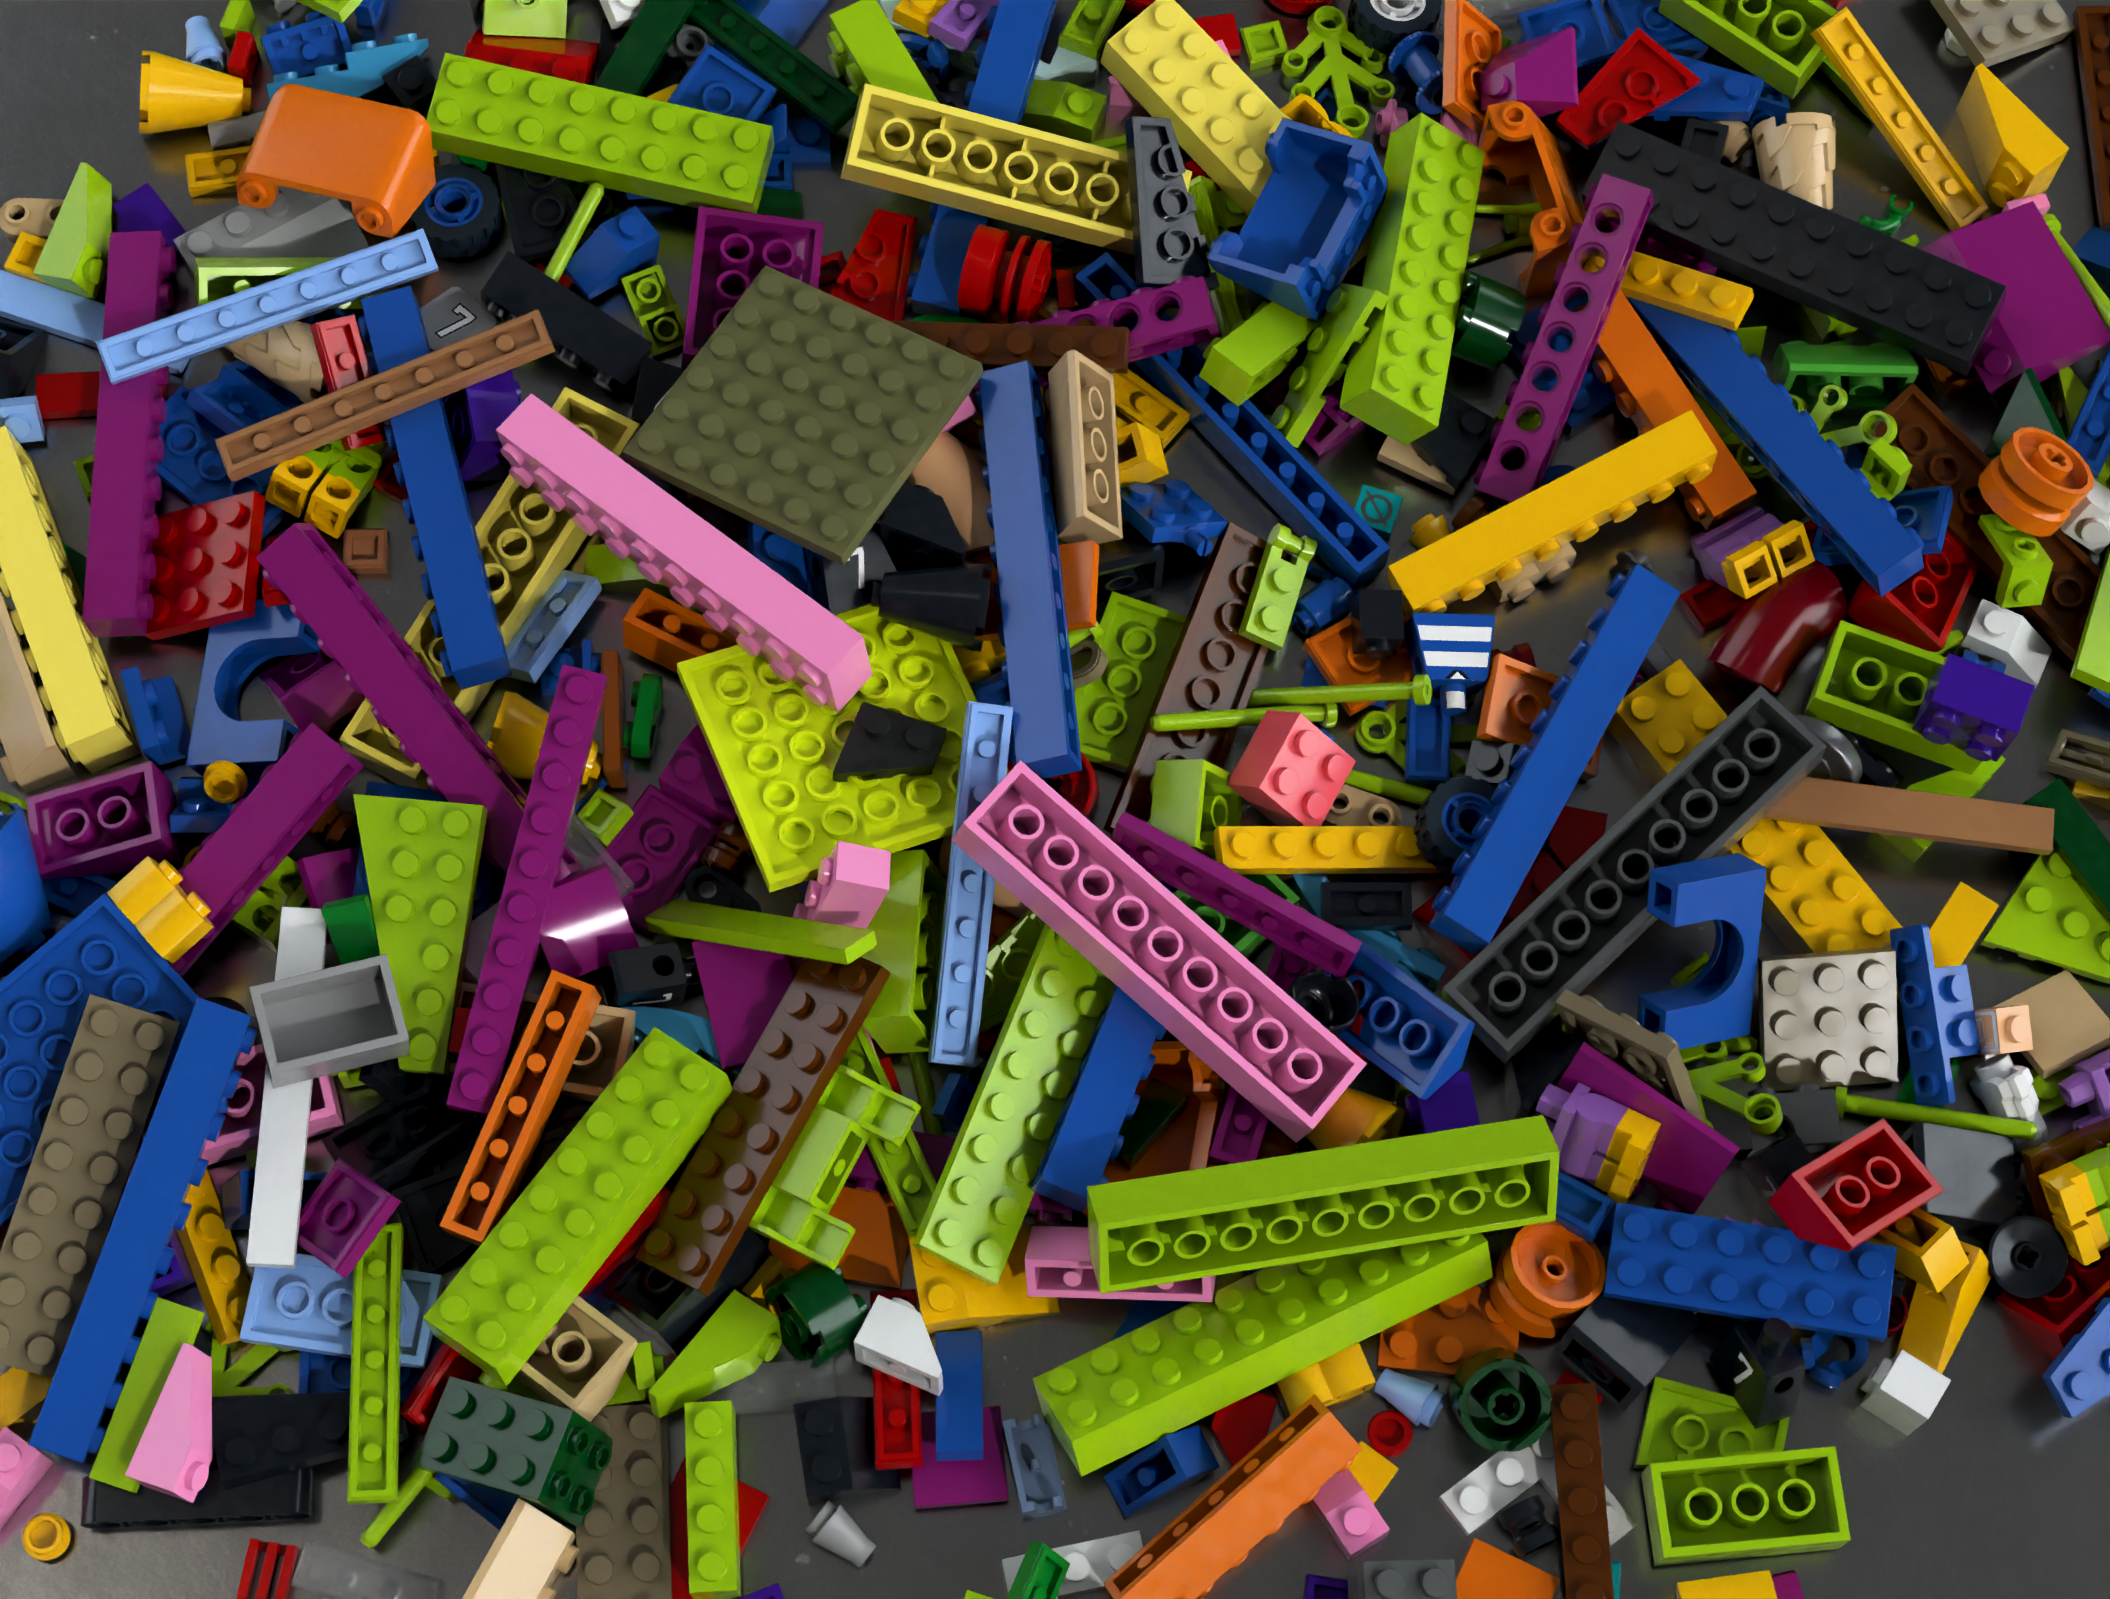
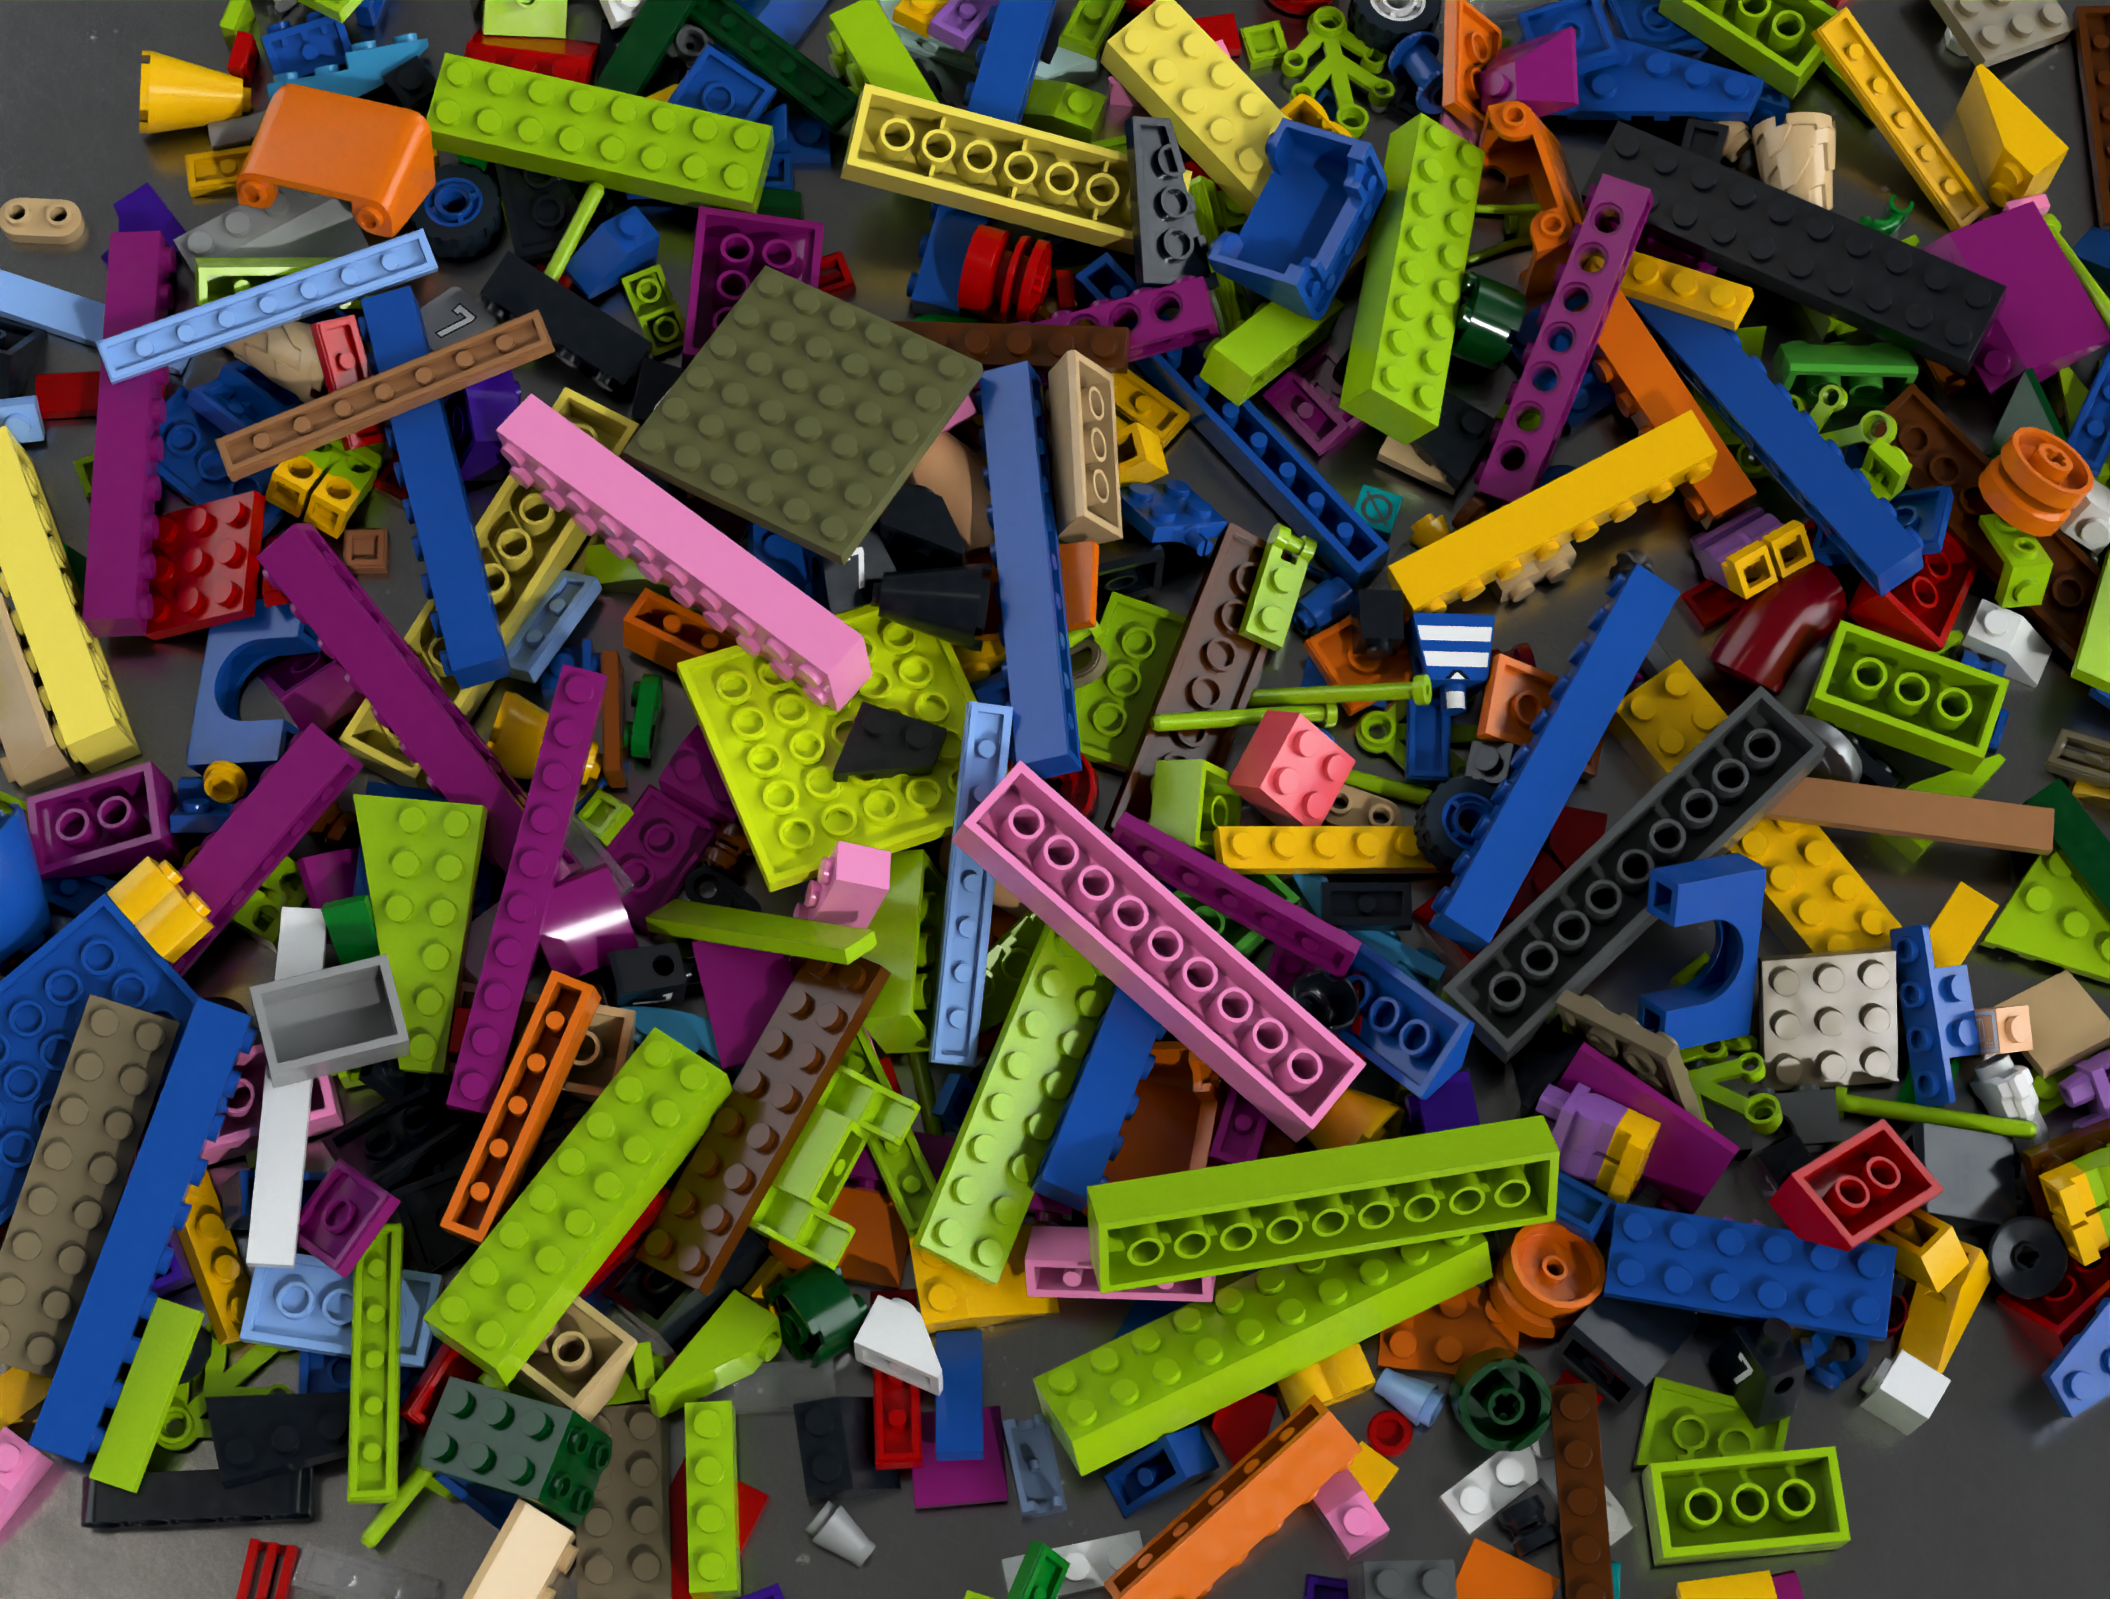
(25, 256): yellow plate -> none
(46, 1536): yellow plate -> none
(80, 238): lime slope -> none
(157, 716): blue bracket -> none
(178, 1436): bright pink slope -> none
(203, 45): light blue cone -> none
(879, 266): red wing -> none
(935, 52): blue piece -> none
(1155, 1113): dark green slope -> none
(1325, 361): lime wing -> none
(1389, 120): bright pink plate -> none
(1626, 89): red wing -> none
(1973, 708): dark purple brick -> none

